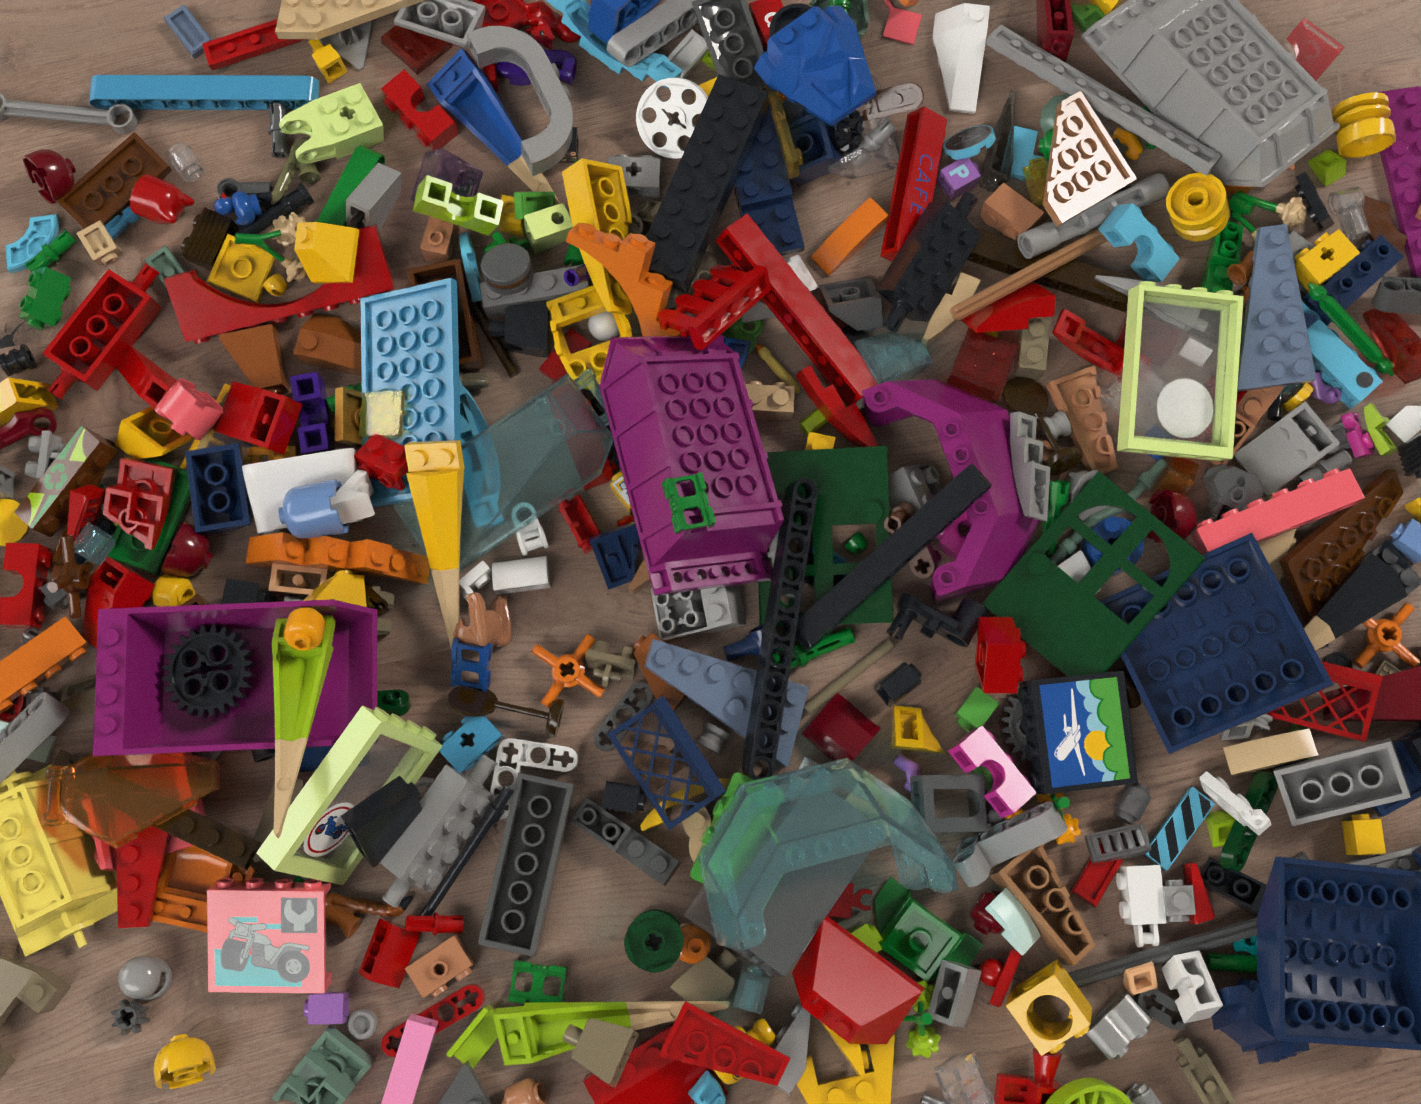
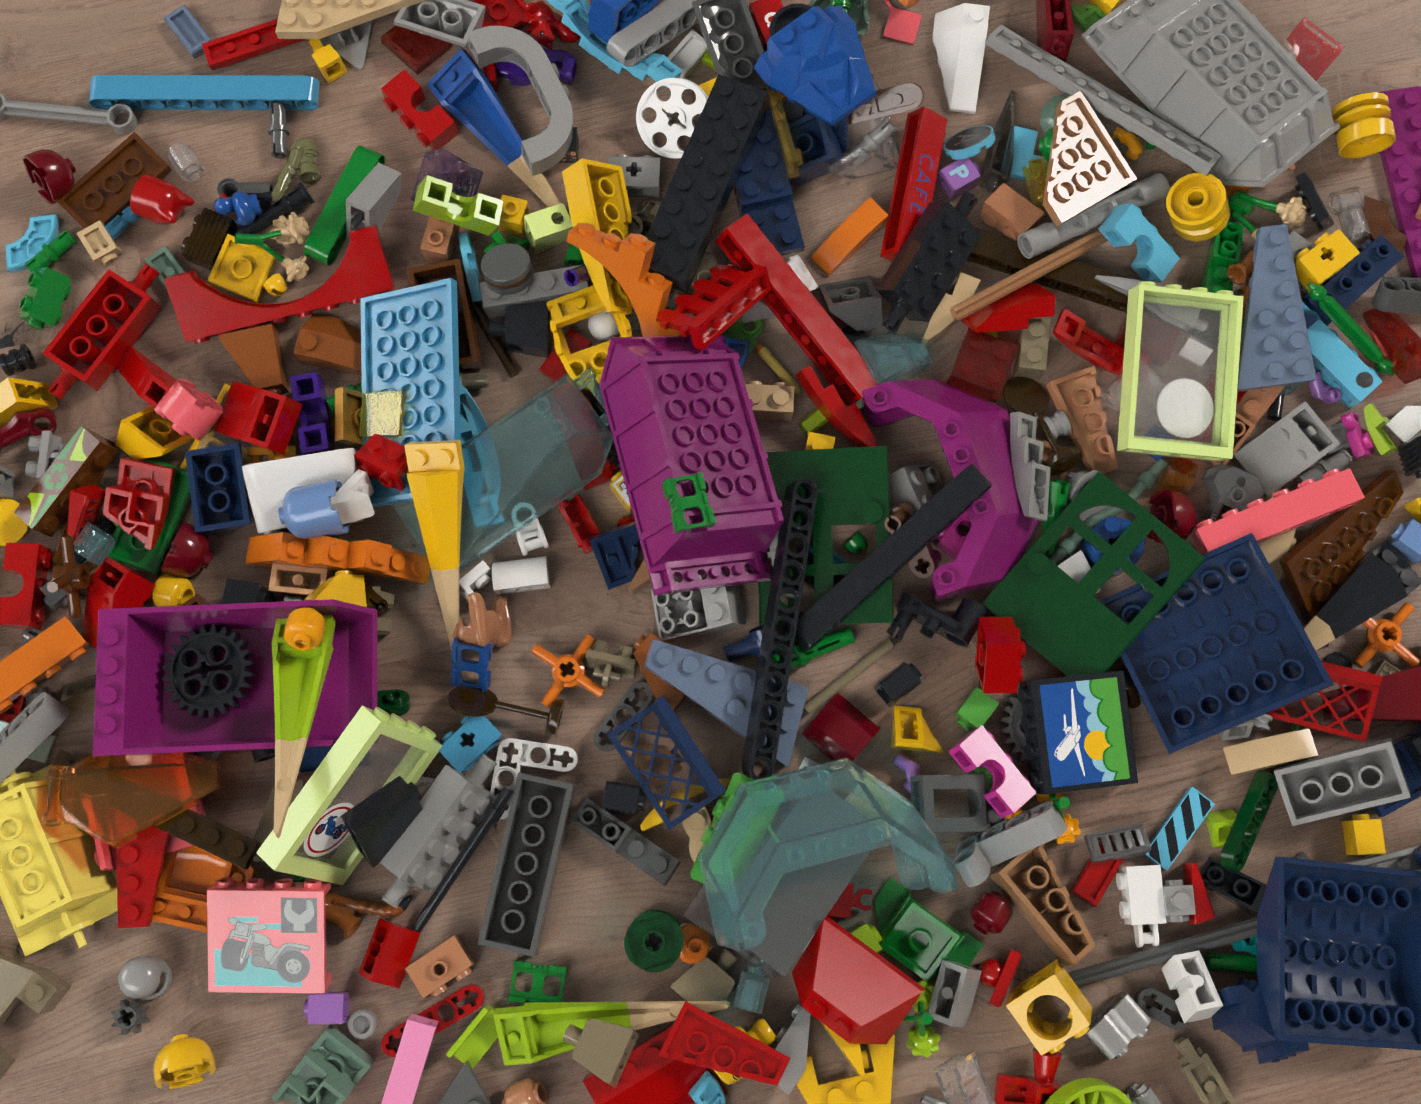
(327, 251): yellow slope -> none
(335, 125): yellowish green brick -> none
(435, 924): red axle -> none
(531, 202): bright green tile -> none
(712, 738): light grey wheel -> none
(846, 140): black gear -> none
(1012, 916): light aqua slope -> none
(1131, 803): flat silver brick -> none
(1140, 978): light nougat slope -> none
(1234, 804): white hinge -> none
(1298, 397): yellow tile -> none
(1328, 166): lime slope -> none

